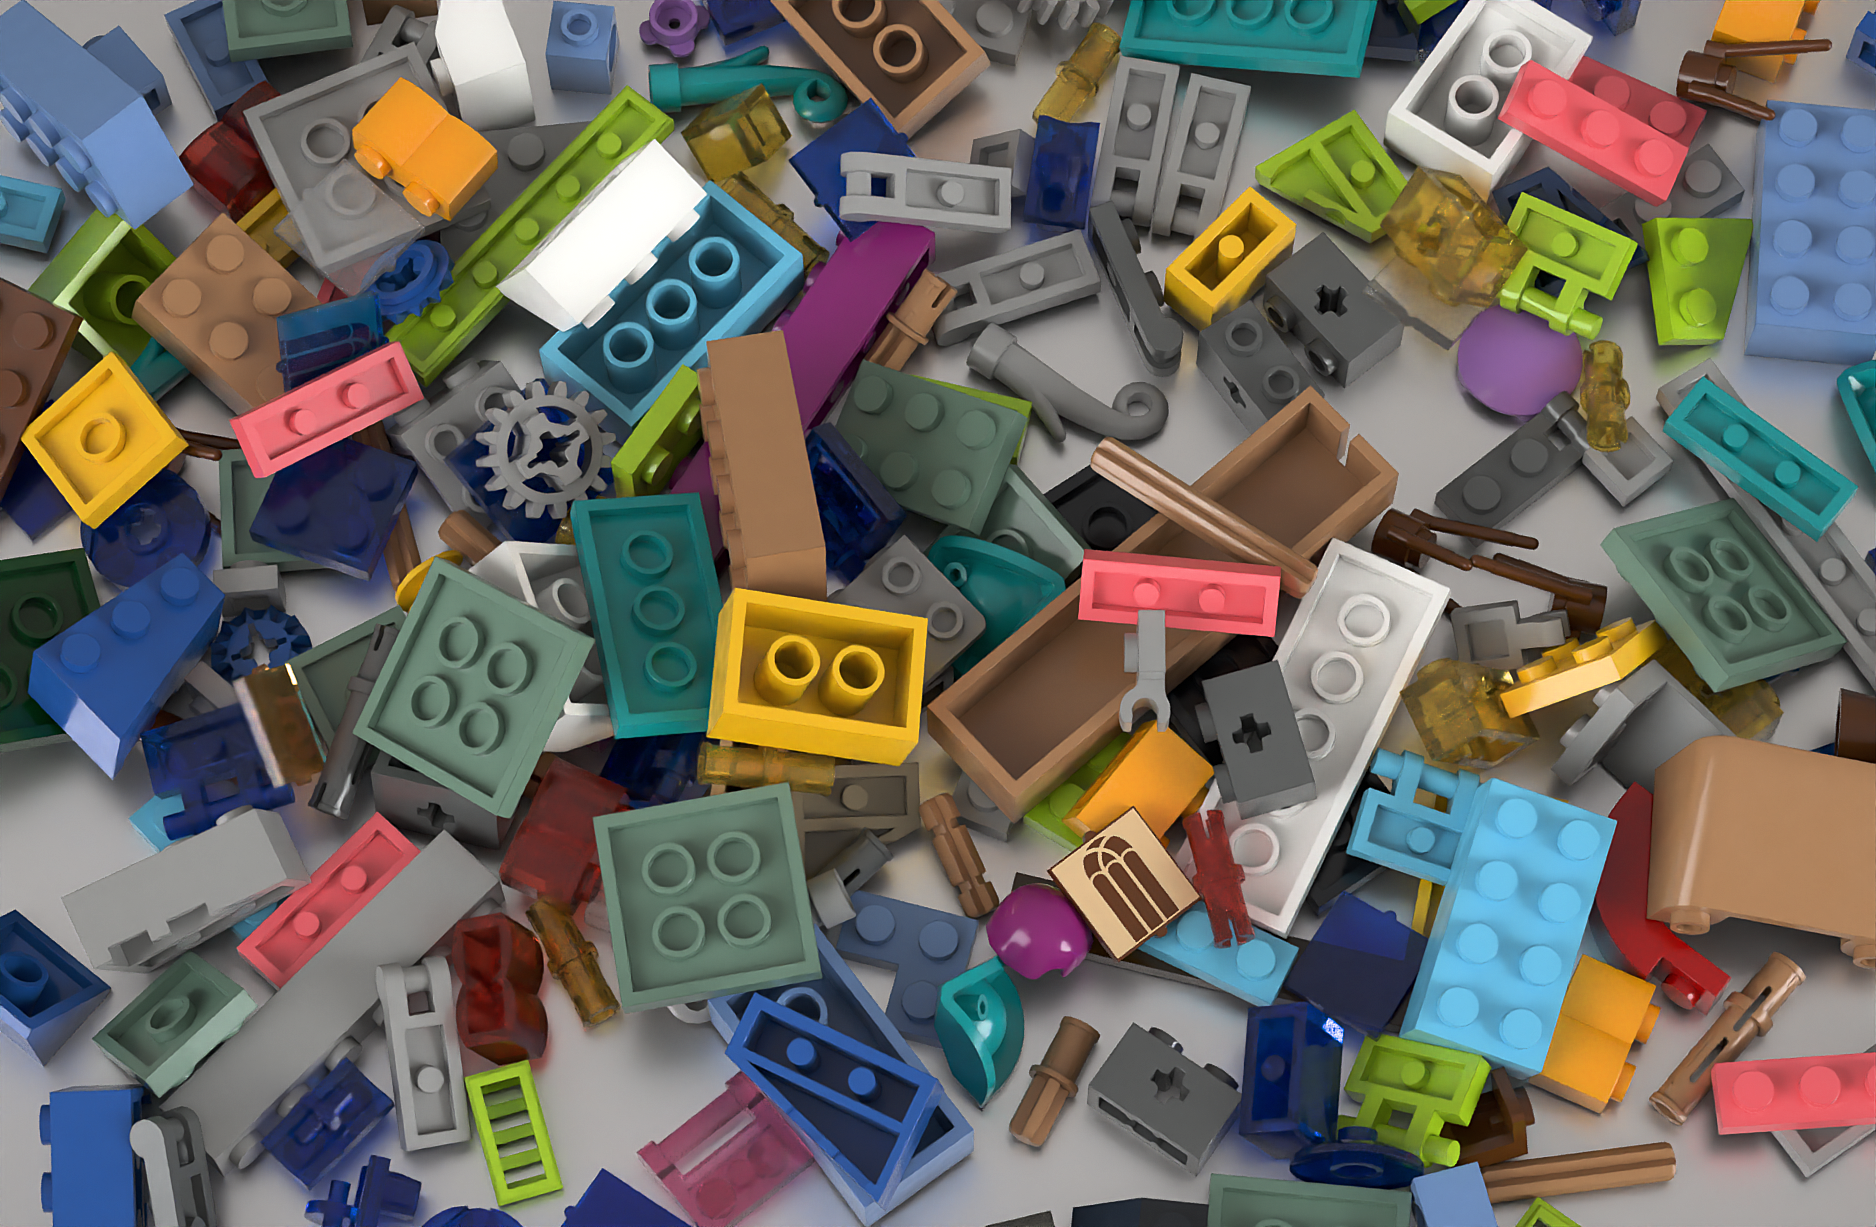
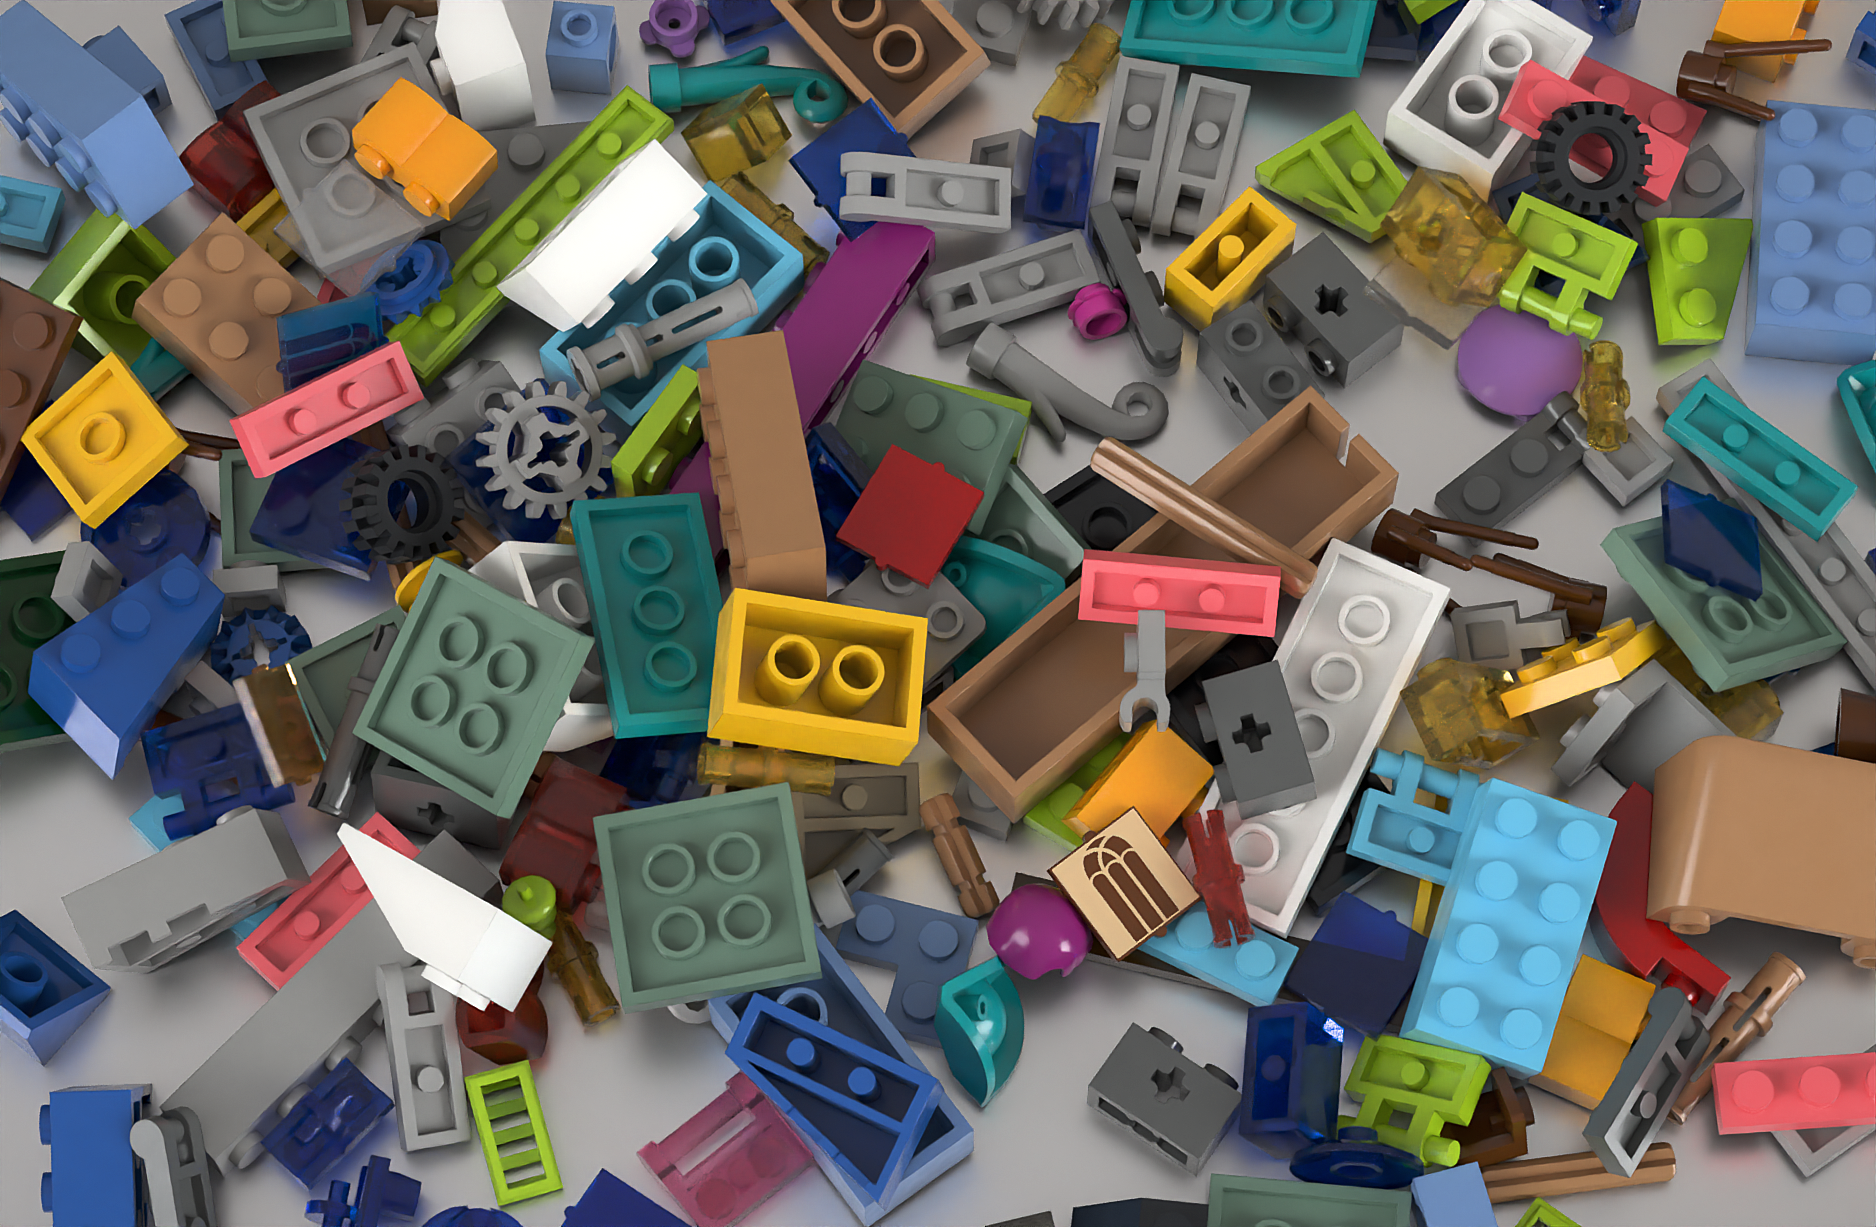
(85, 580): none -> light grey plate
(175, 1023): sand green plate -> none
(432, 497): none -> black tyre
(462, 939): none -> white slope
(532, 903): none -> lime hair
(635, 358): none -> light grey pin
(910, 516): none -> red piece
(911, 321): medium nougat axle -> none
(1053, 1081): medium nougat axle -> none
(1098, 311): none -> dark pink plate
(1627, 163): none -> black tyre
(1647, 1083): none -> dark grey plate
(1711, 540): none -> clear blue piece

